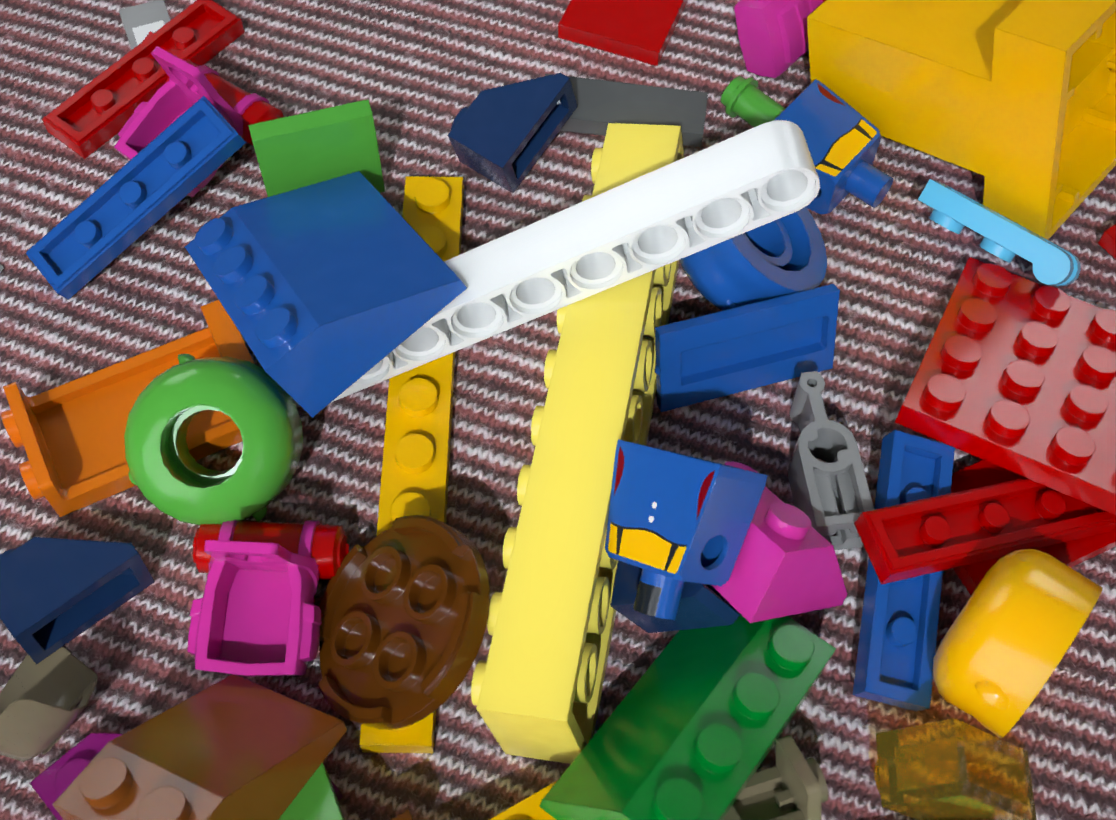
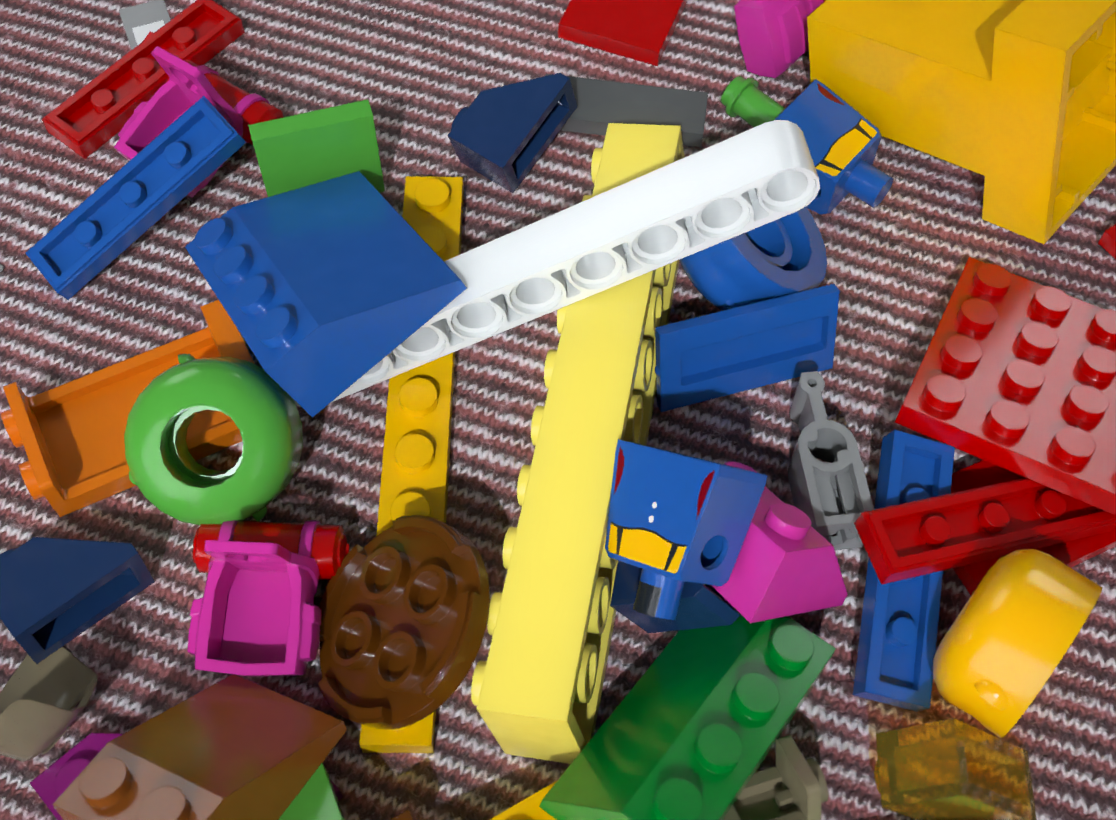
(1001, 235): medium azure plate -> none

